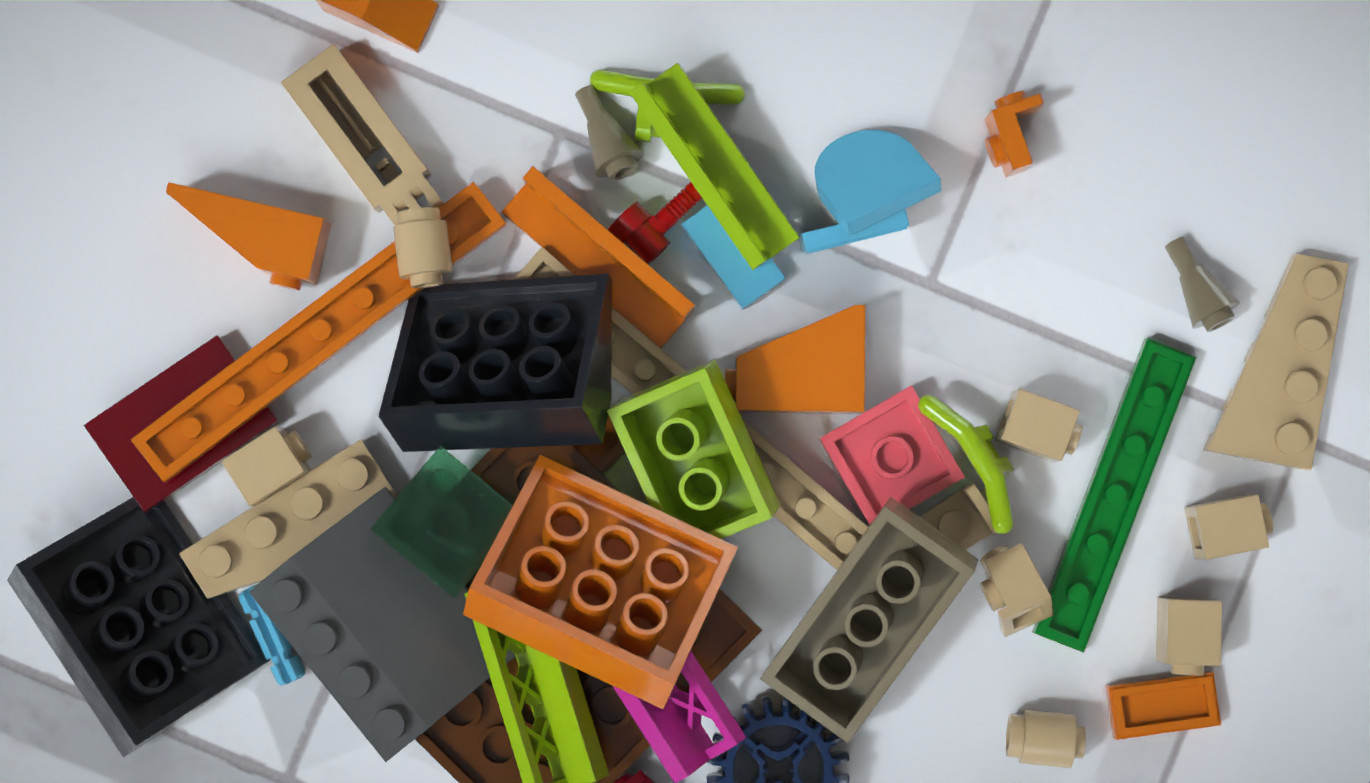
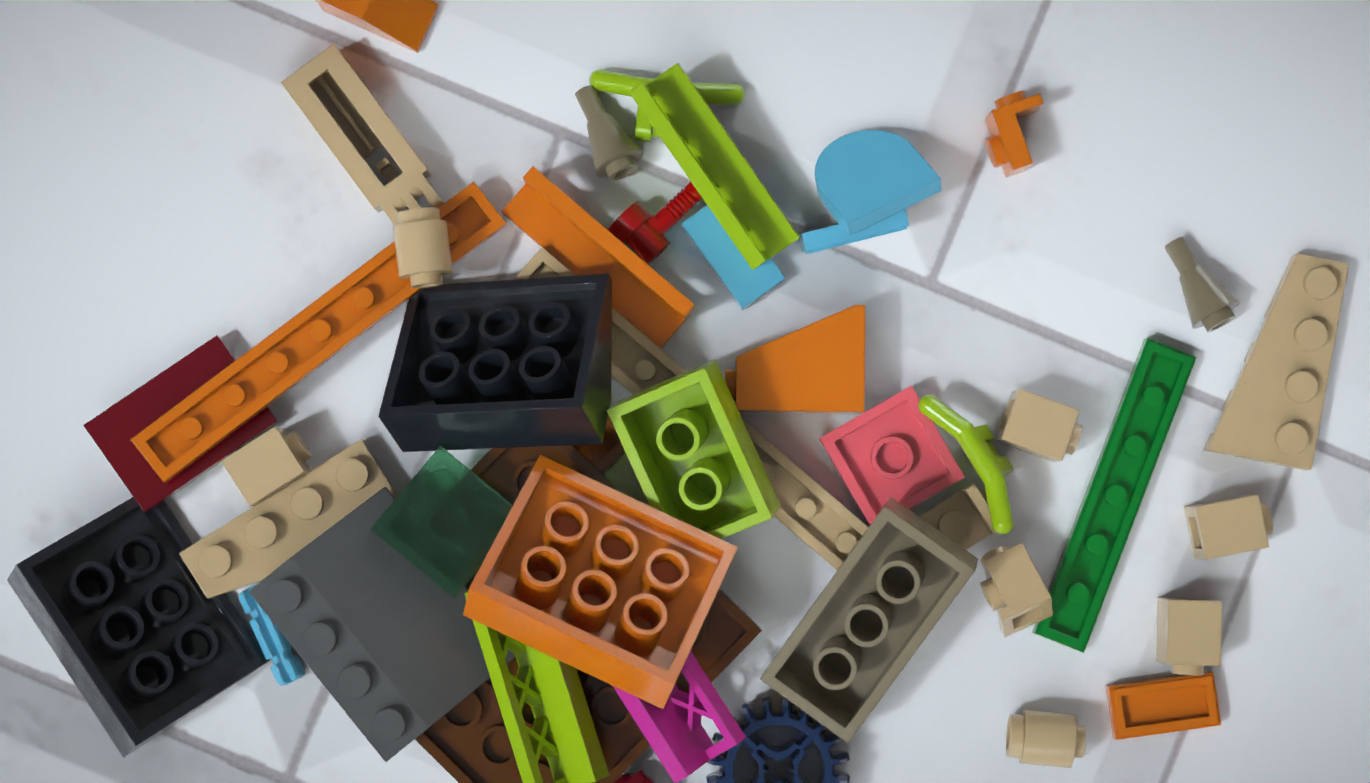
(269, 237): orange slope -> none

